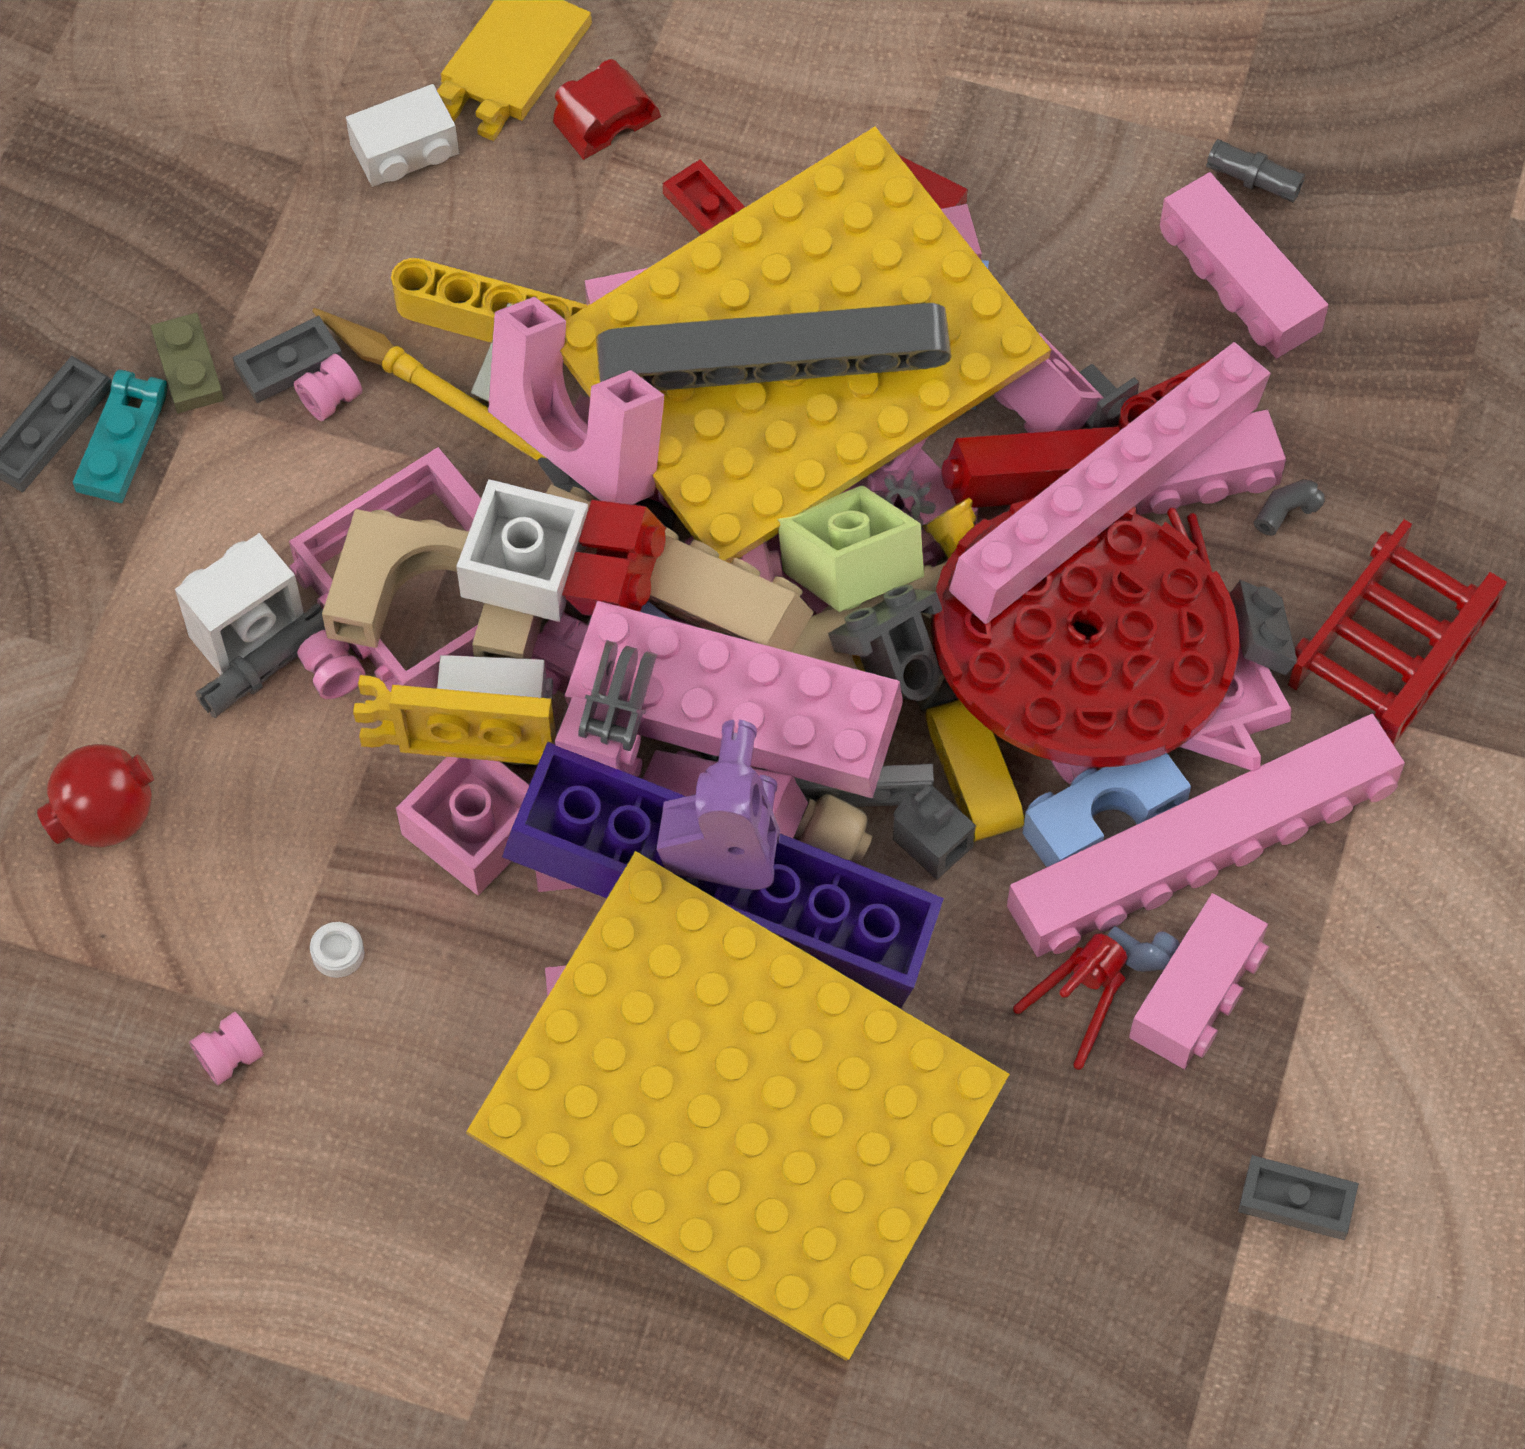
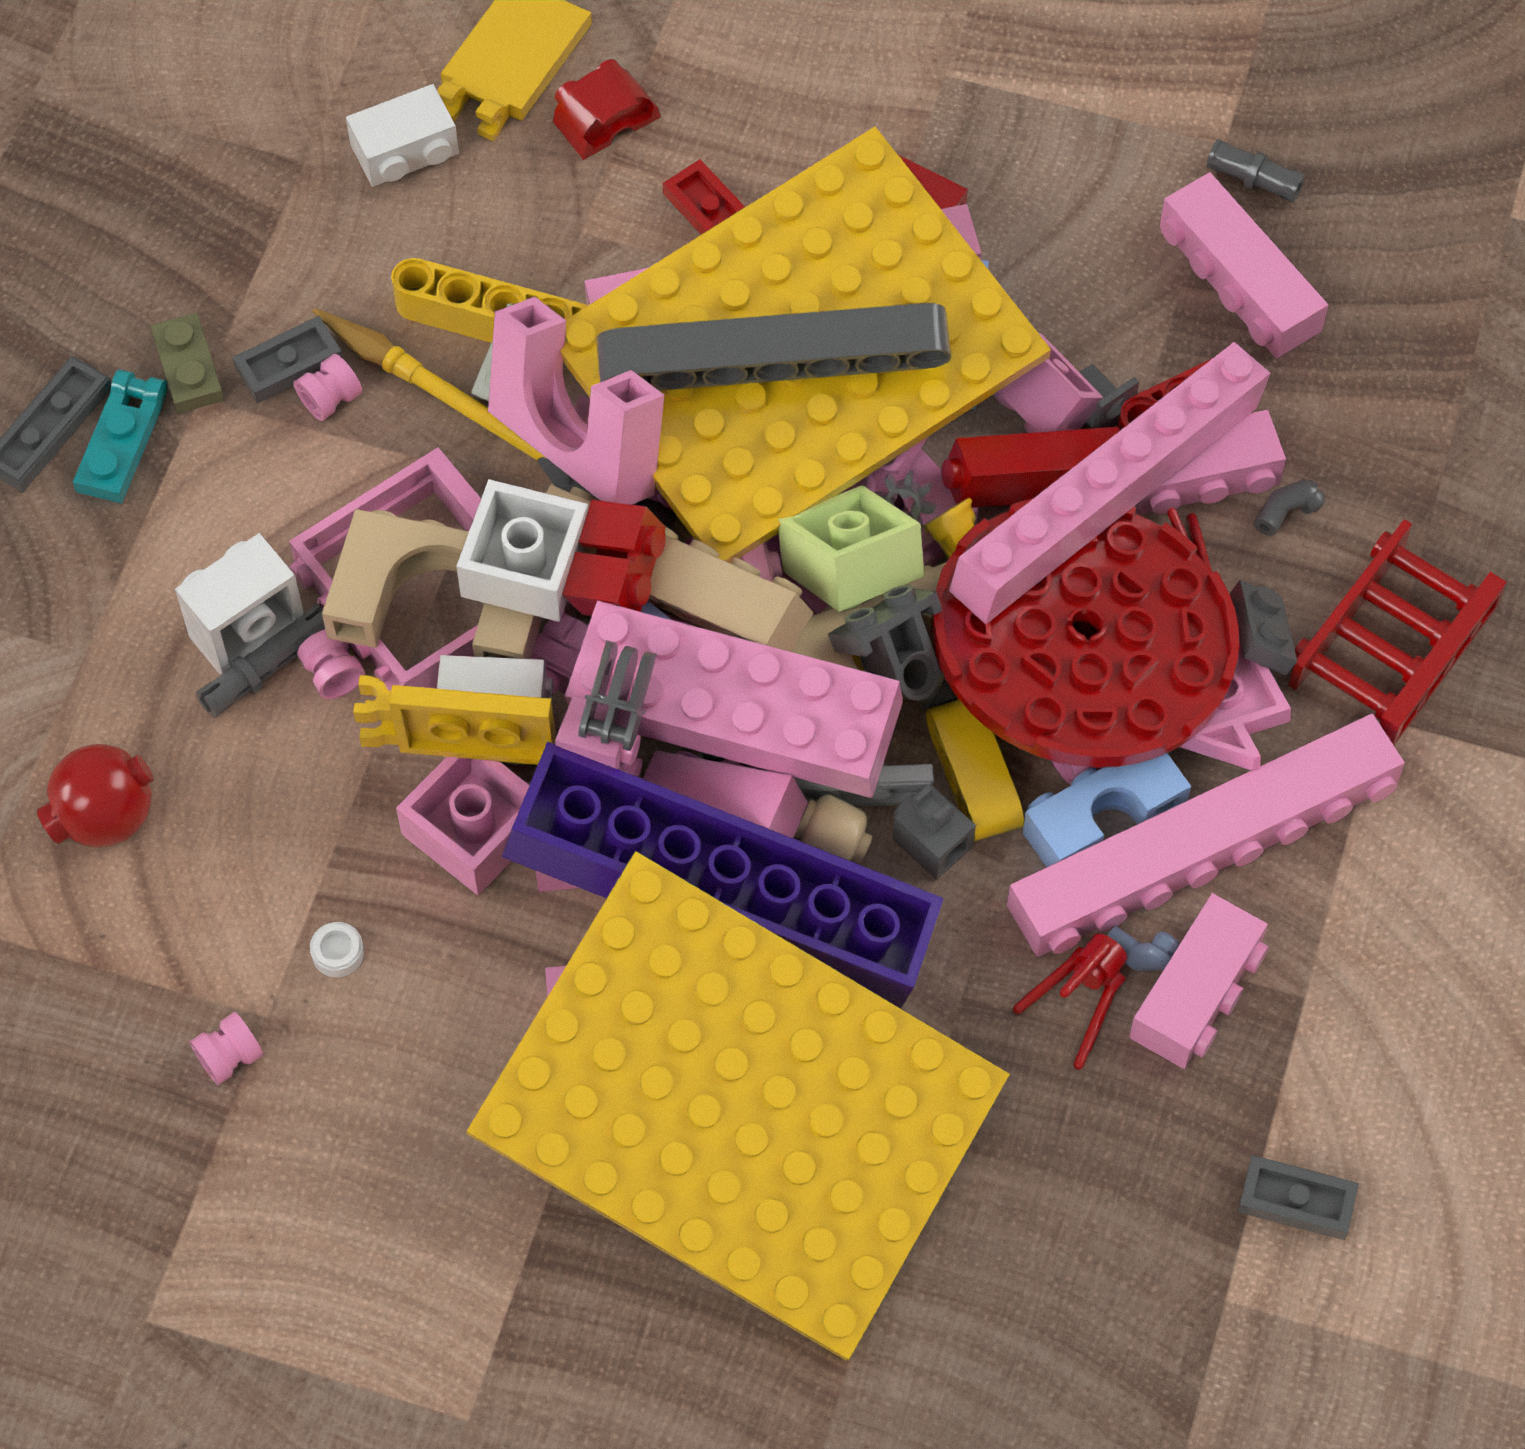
(729, 824): medium lavender piece -> none

